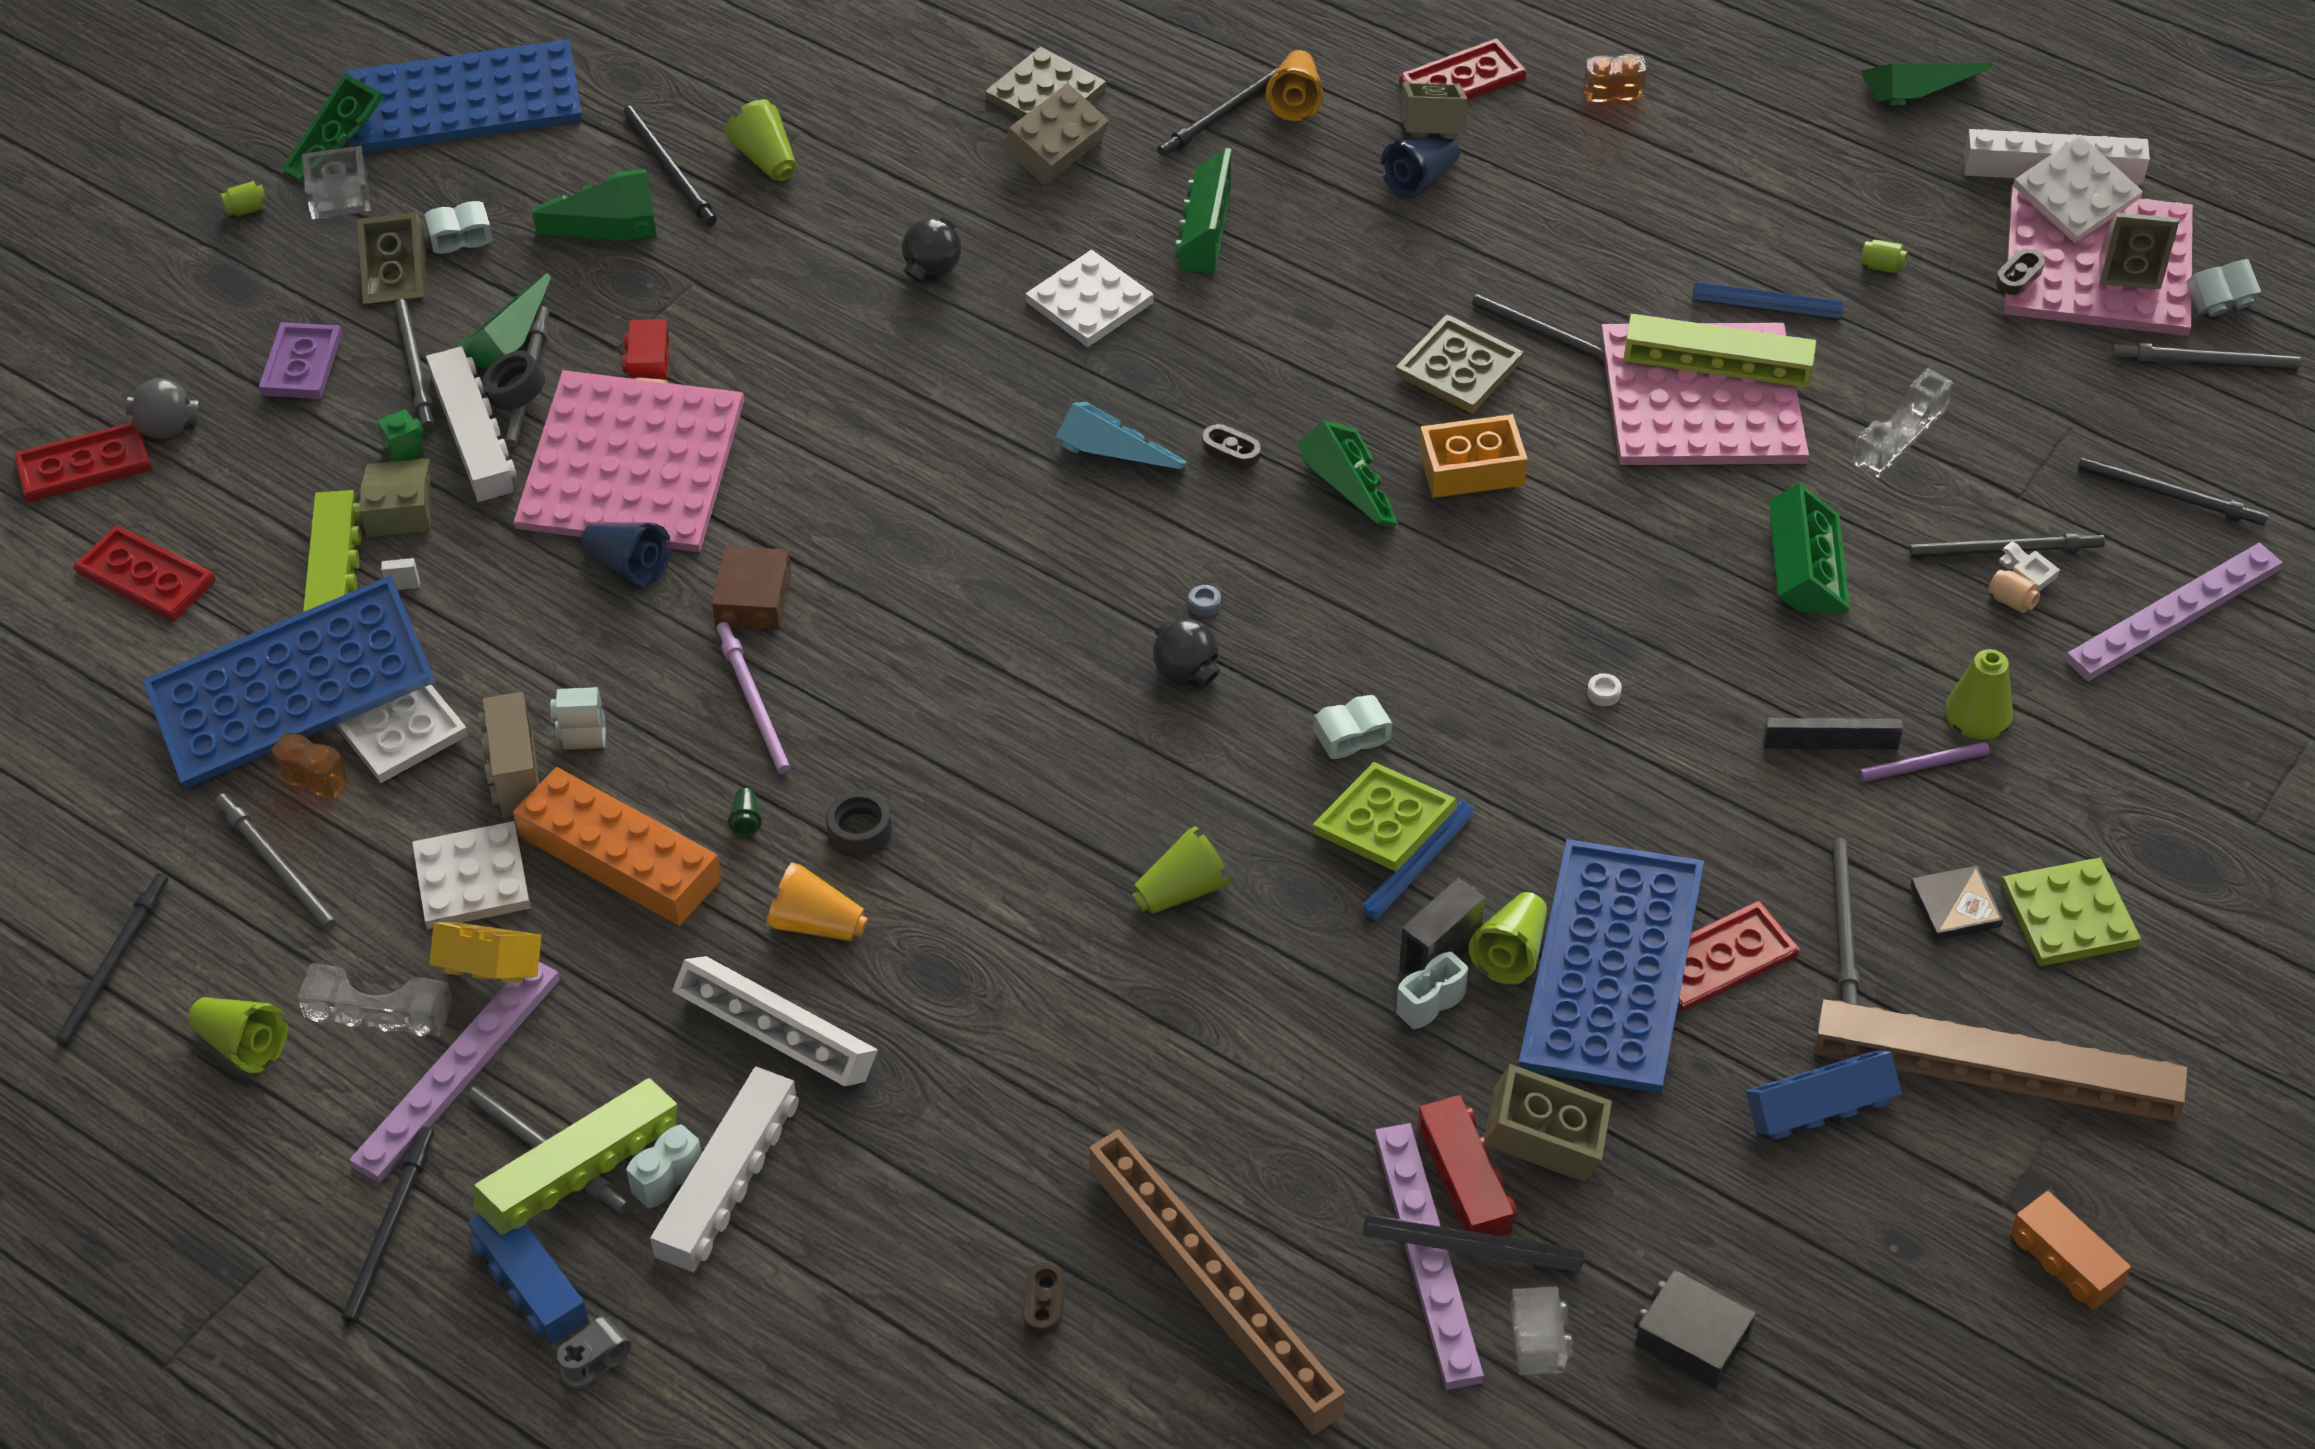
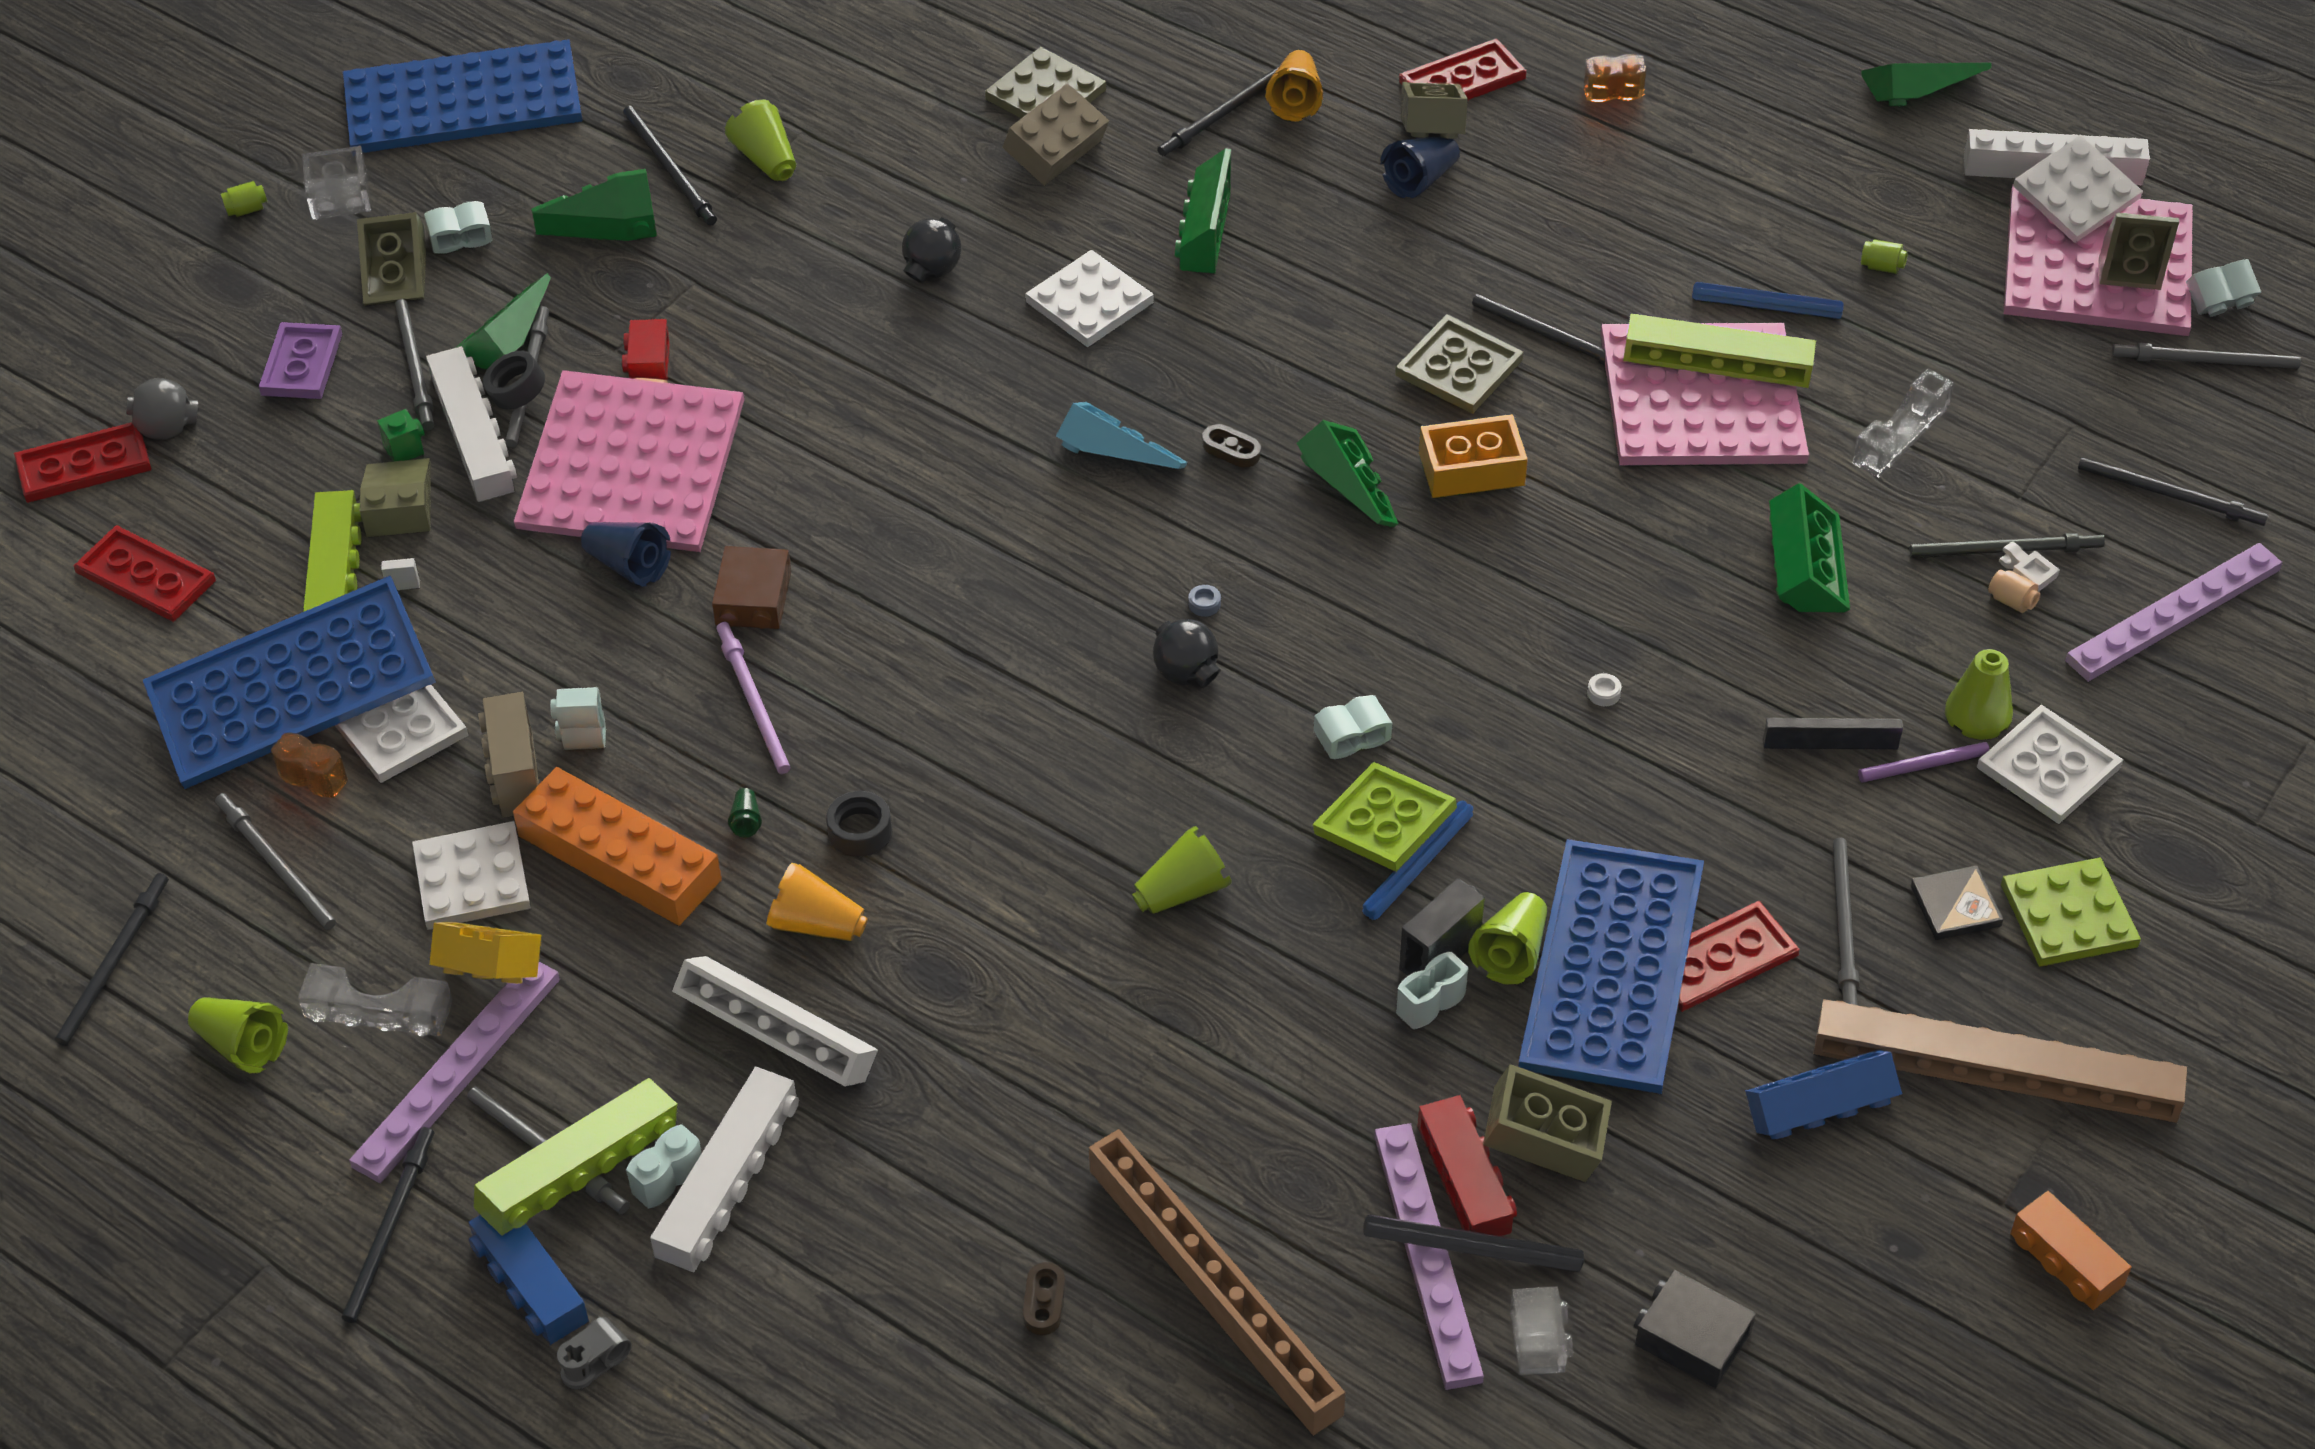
(339, 119): green wedge -> none
(2020, 271): dark brown plate -> none
(2049, 764): none -> white plate

